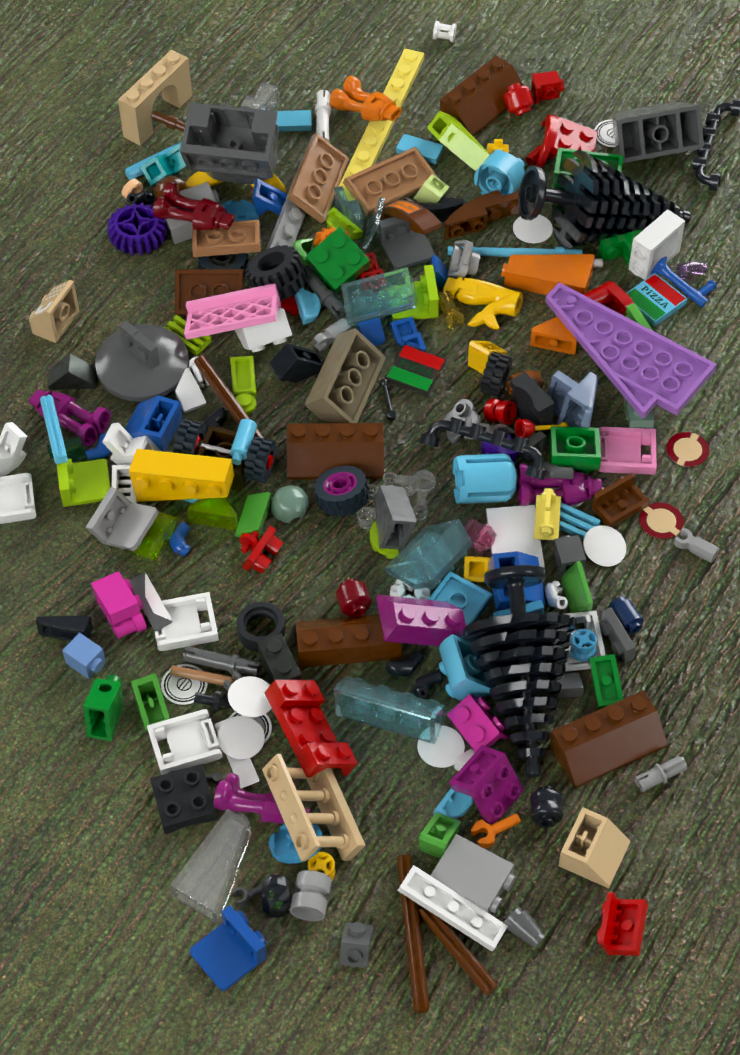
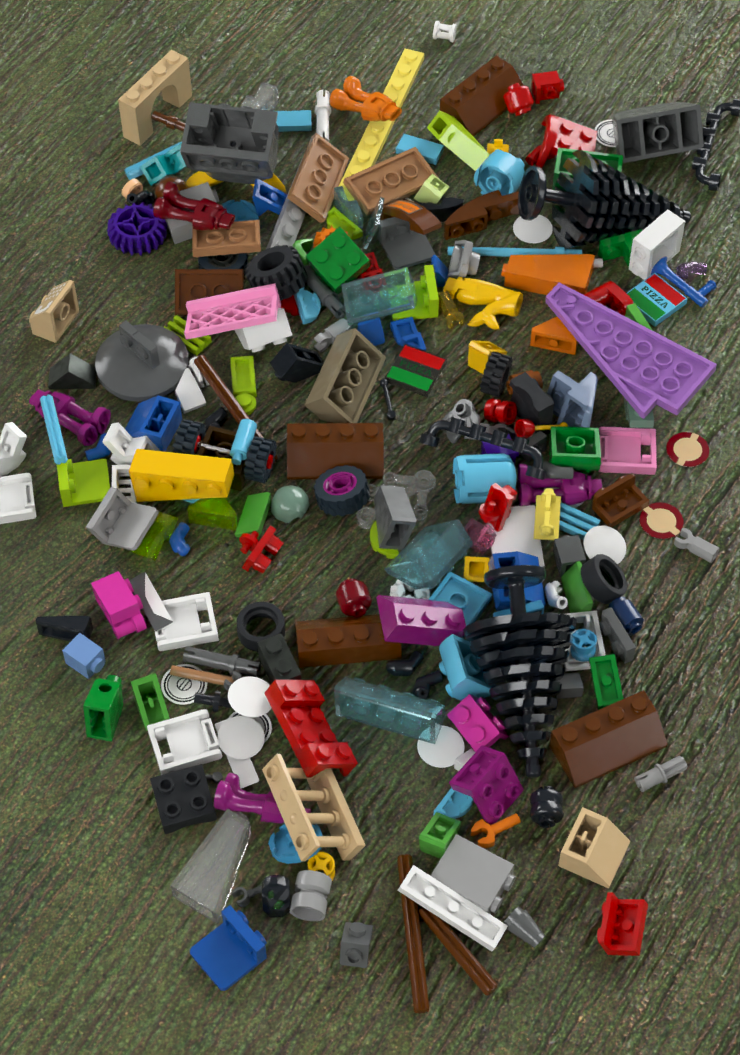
(73, 447): clear green bracket -> none
(497, 505): none -> red hips
(603, 578): none -> black tyre

